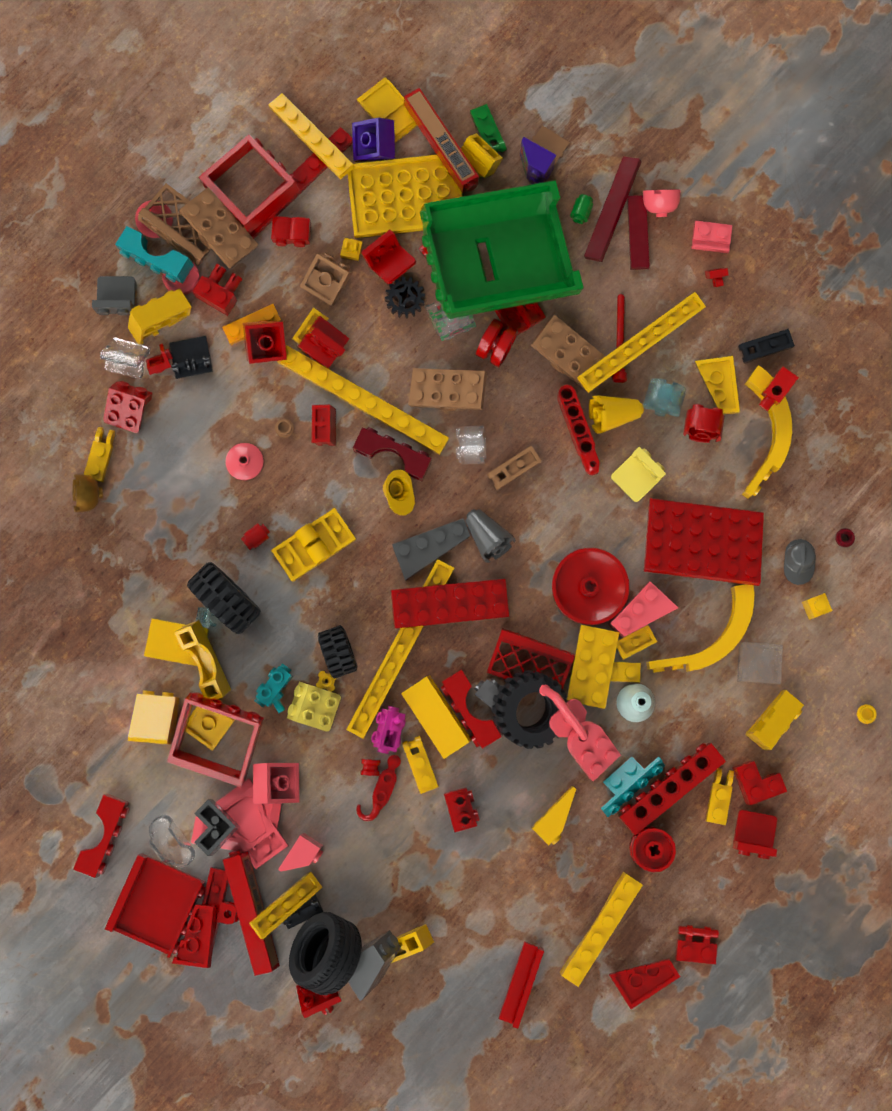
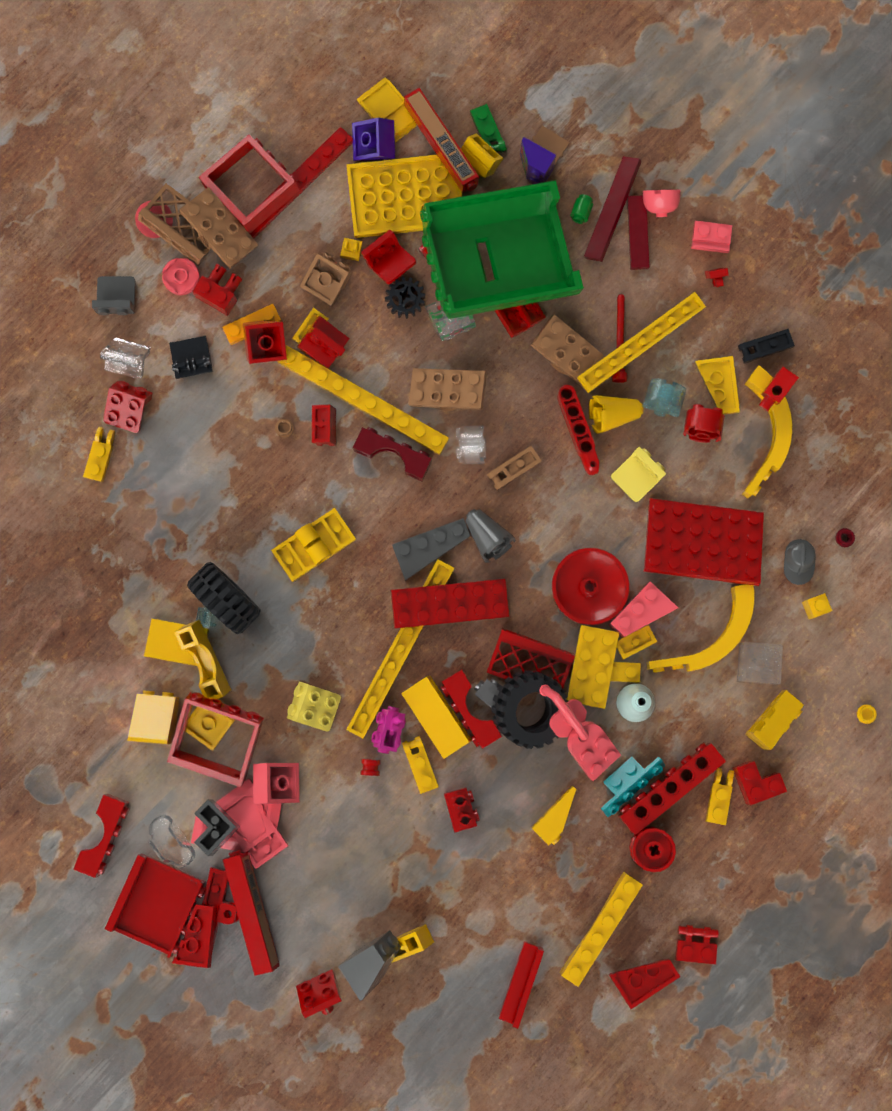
(85, 493): pearl gold cylinder -> none
(157, 314): yellow wedge -> none
(160, 362): red bracket -> none
(173, 264): teal arch -> none
(246, 470): coral dish -> none
(255, 536): red brick -> none
(272, 691): teal brick -> none
(285, 905): yellow plate -> none
(291, 231): red brick -> none
(302, 853): coral slope -> none
(304, 913): black hinge -> none
(311, 136): yellow plate -> none
(321, 683): yellow plate -> none
(325, 953): black tyre -> none
(337, 651): black tyre -> none
(383, 789): red piece -> none
(399, 492): yellow piece -> none
(494, 341): red wheel -> none
(755, 834): red bracket -> none

